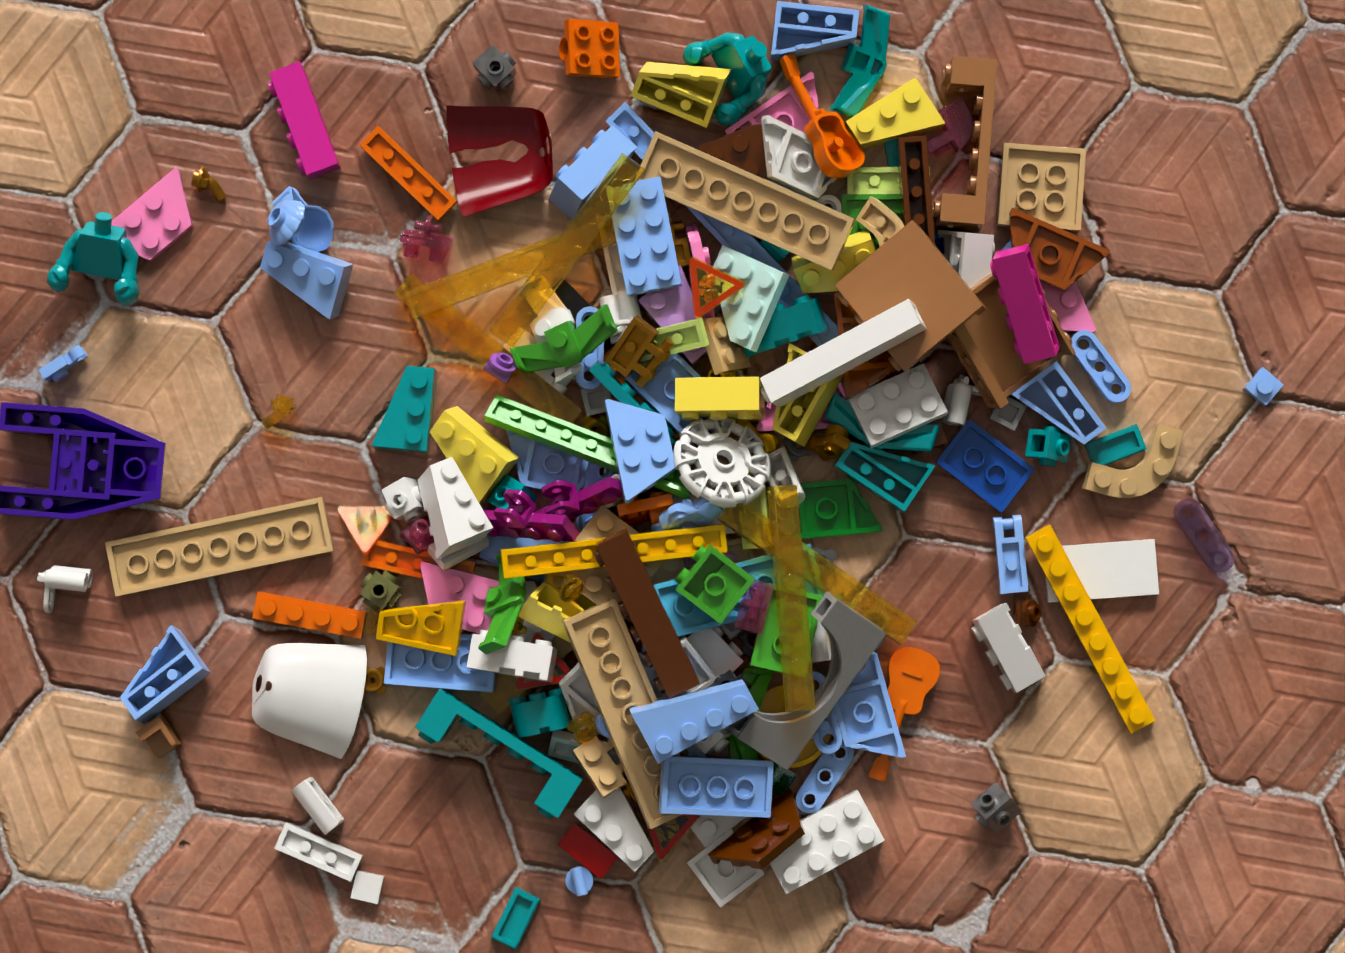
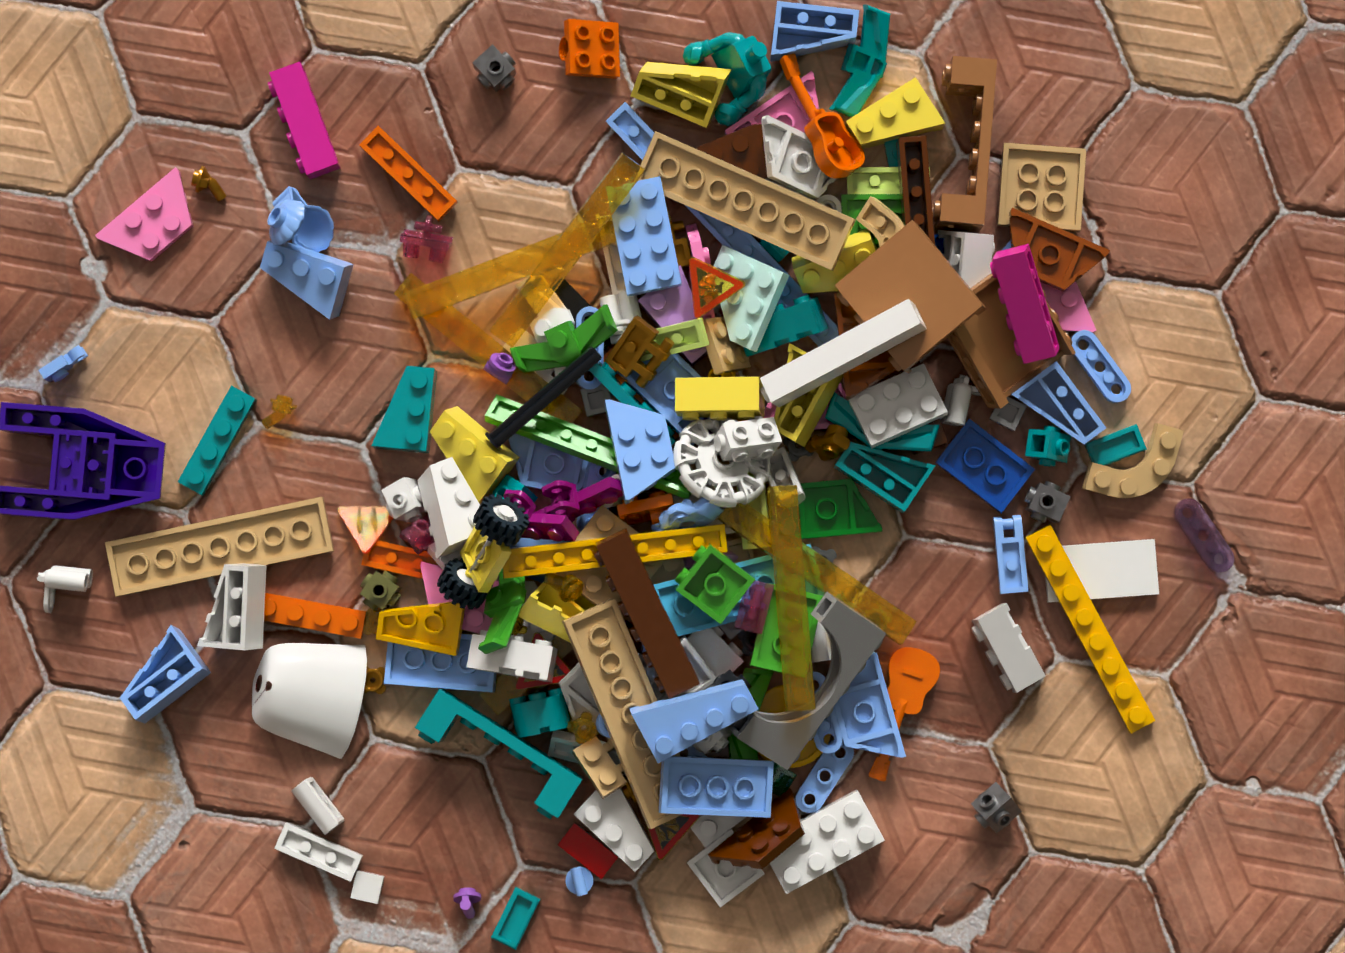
(101, 252): teal torso -> none
(159, 736): medium nougat panel -> none
(217, 440): none -> teal plate
(238, 609): none -> white wedge
(466, 898): none -> medium lavender plate
(484, 552): none -> plate
(498, 181): dark red piece -> none
(543, 397): none -> black axle
(590, 166): light blue wedge -> none
(600, 424): pearl gold plate -> none
(747, 439): none -> white brick
(956, 130): clear pink brick -> none
(1026, 612): reddish brown plate -> none
(1056, 502): none -> flat silver brick
(1263, 386): light blue plate -> none

